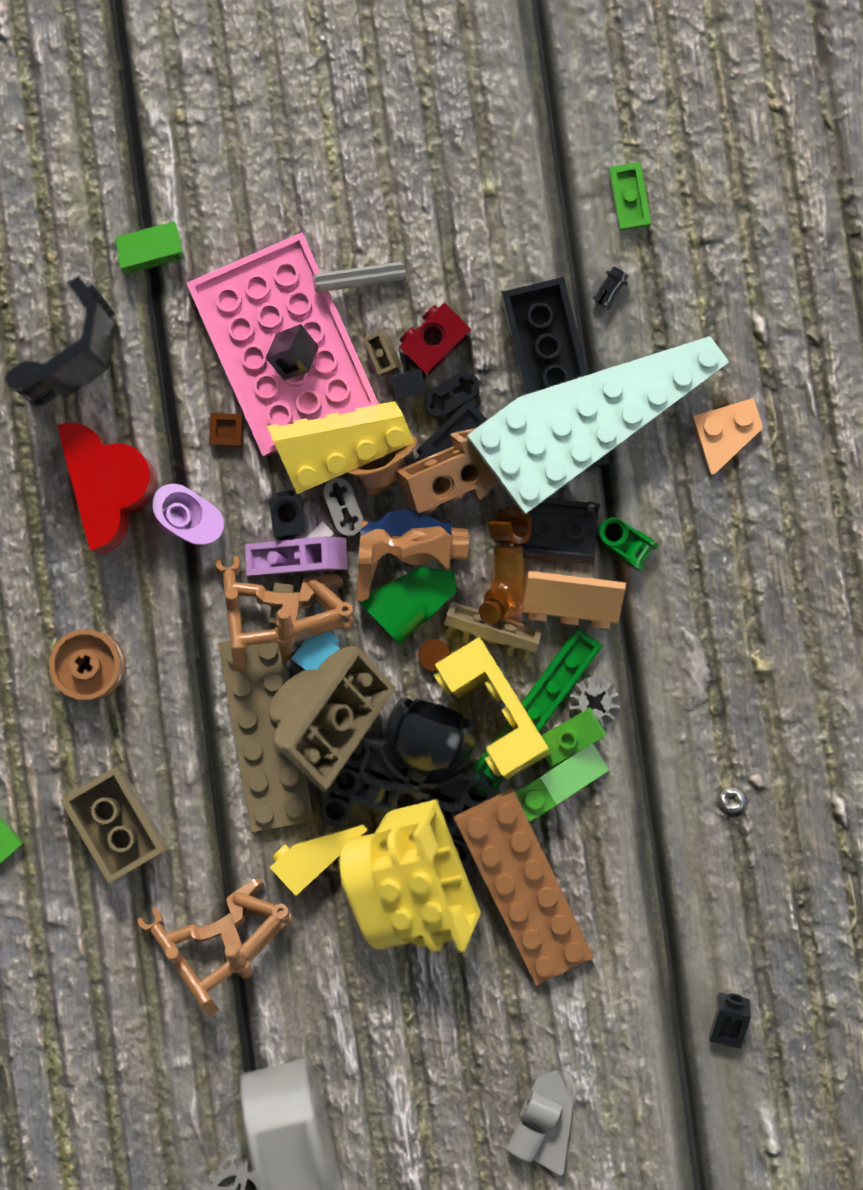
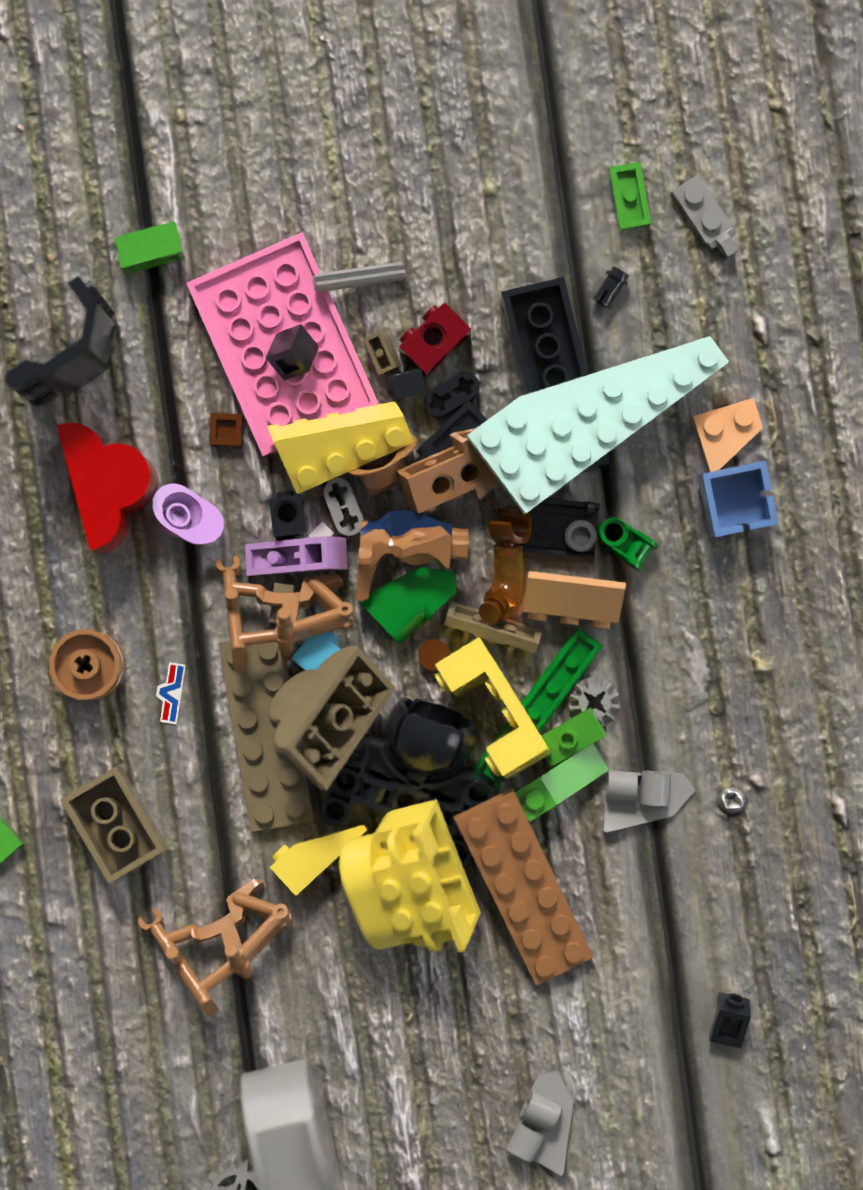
(171, 693): none -> sticker
(580, 535): none -> dark grey tile
(643, 797): none -> light grey panel
(705, 216): none -> light grey hinge
(734, 498): none -> medium blue piece

